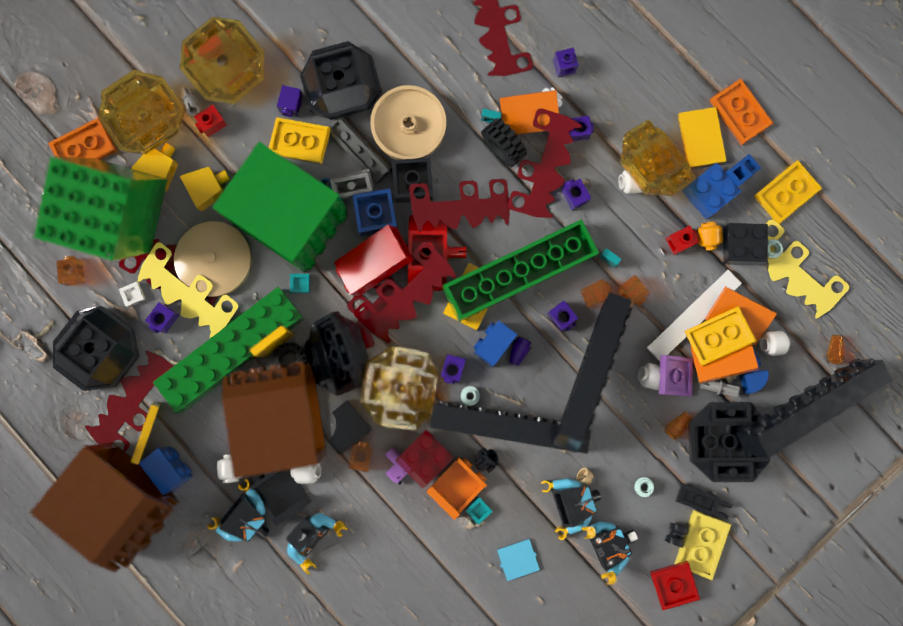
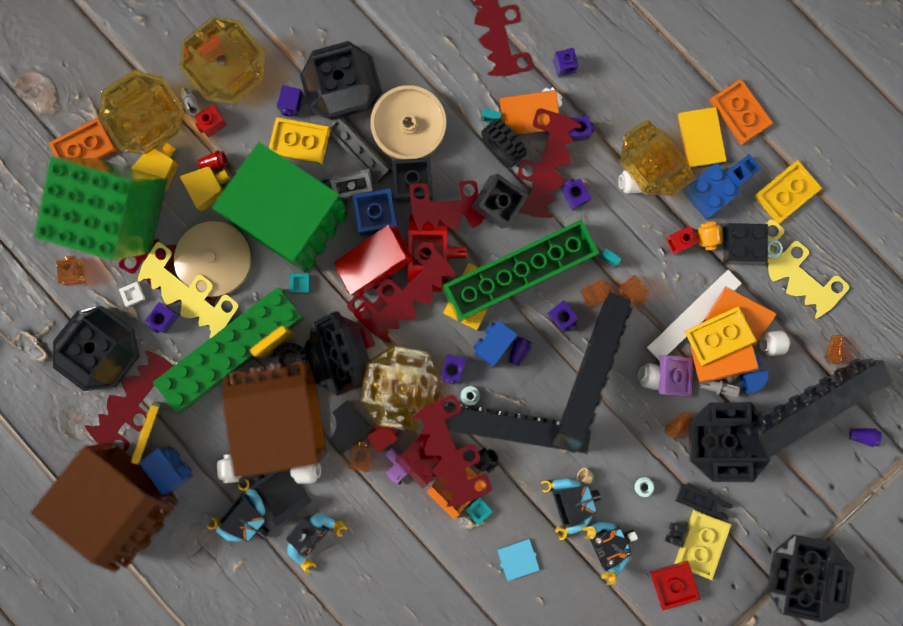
(214, 160): none -> red cone
(383, 437): none -> red brick
(452, 463): none -> dark red piece
(499, 201): none -> black brick
(828, 582): none -> black piece
(866, 436): none -> dark purple cone

